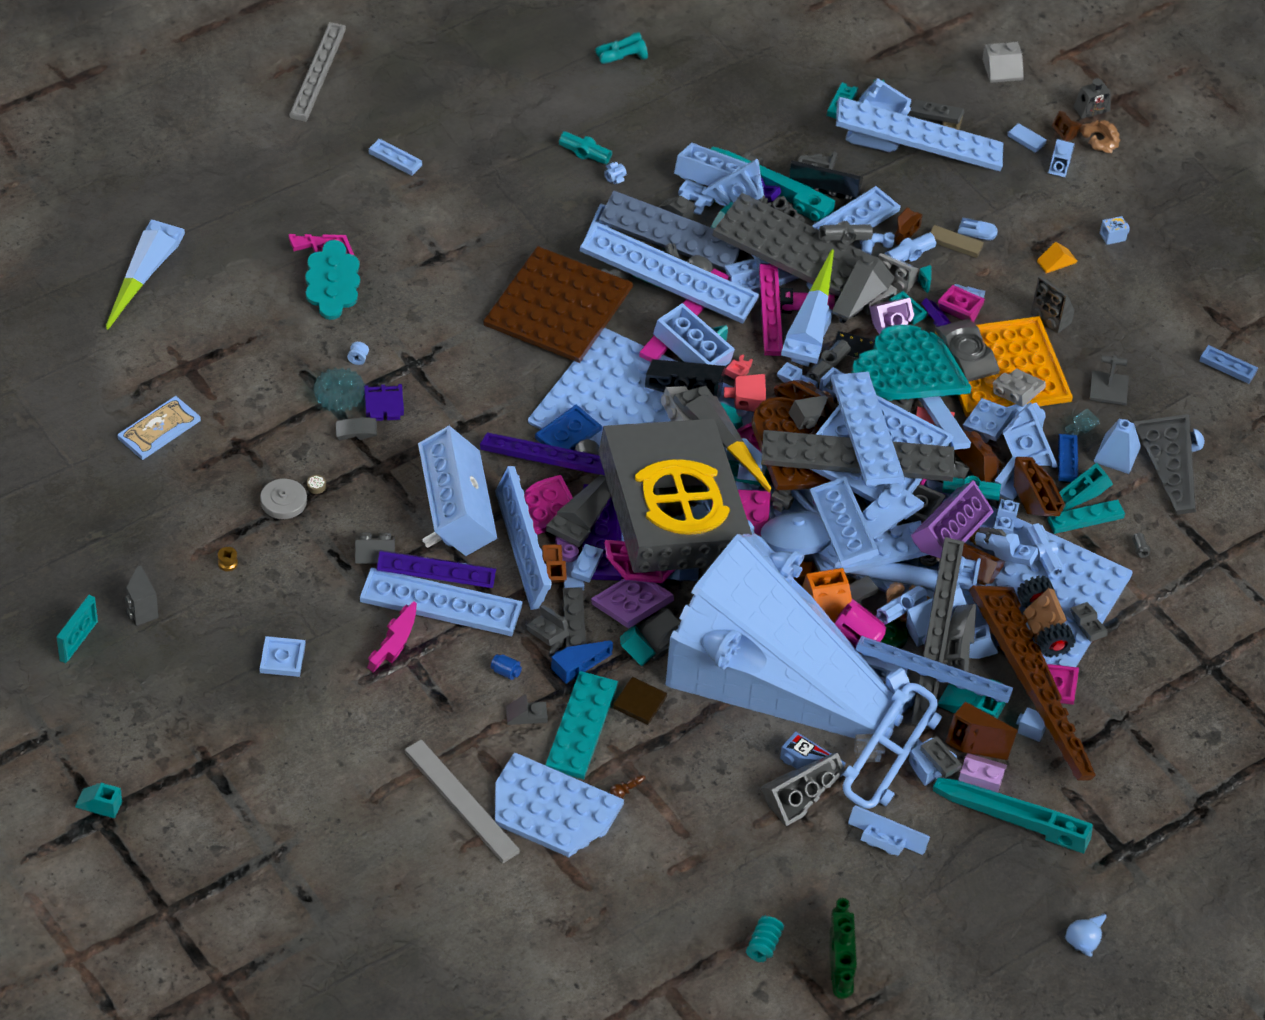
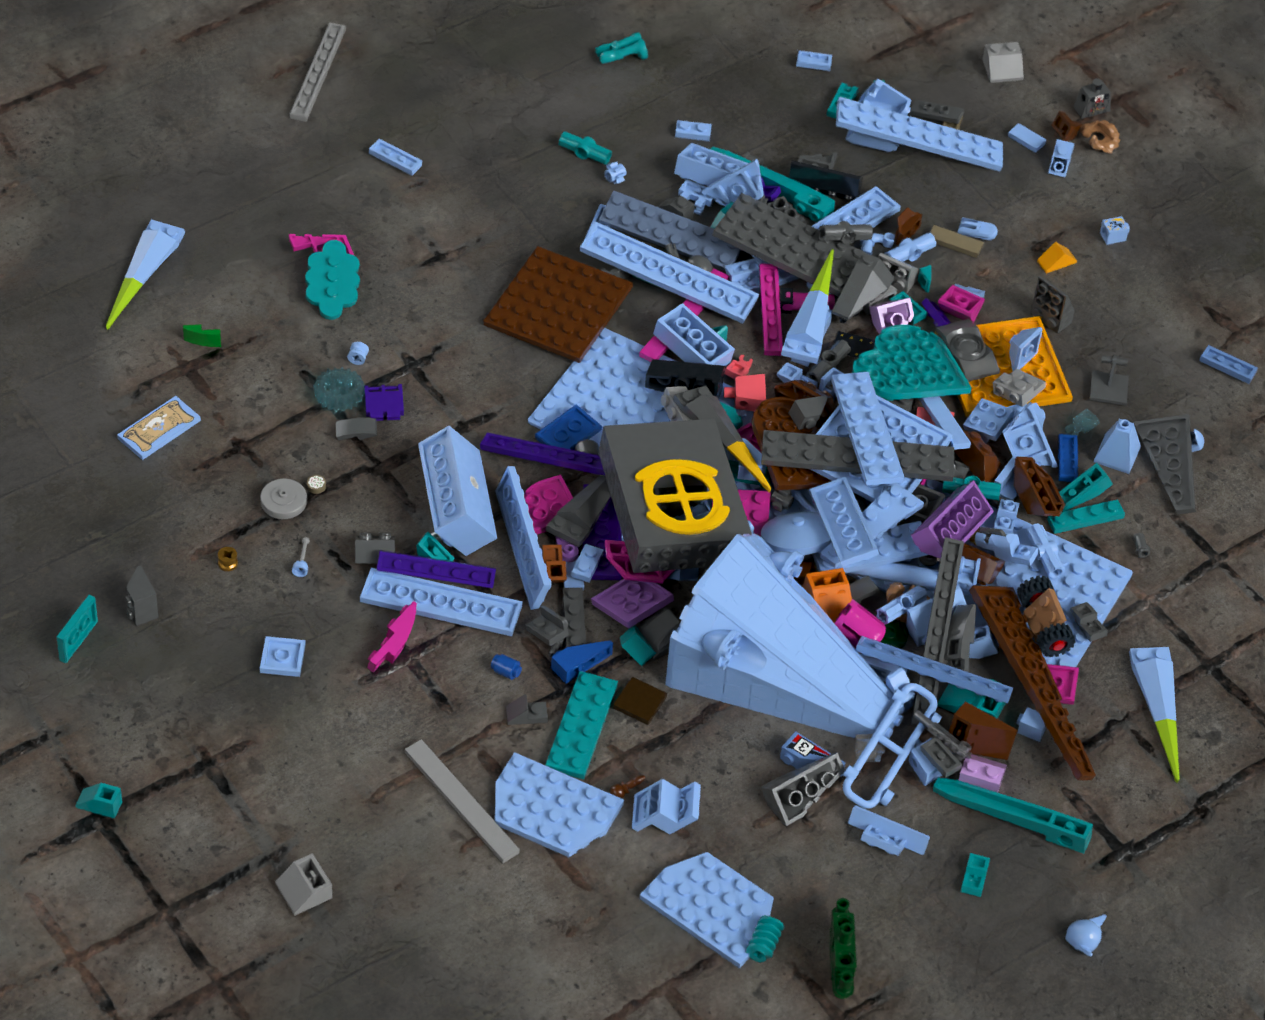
(195, 335): none -> green slope
(298, 565): none -> light blue hinge
(304, 885): none -> light grey slope
(431, 548): none -> teal slope
(666, 806): none -> light blue bracket
(693, 130): none -> light blue plate
(710, 904): none -> light blue plate
(814, 60): none -> light blue plate
(960, 749): none -> flat silver piece
(975, 874): none -> teal slope
(1024, 347): none -> light blue slope
(1156, 679): none -> light blue plate

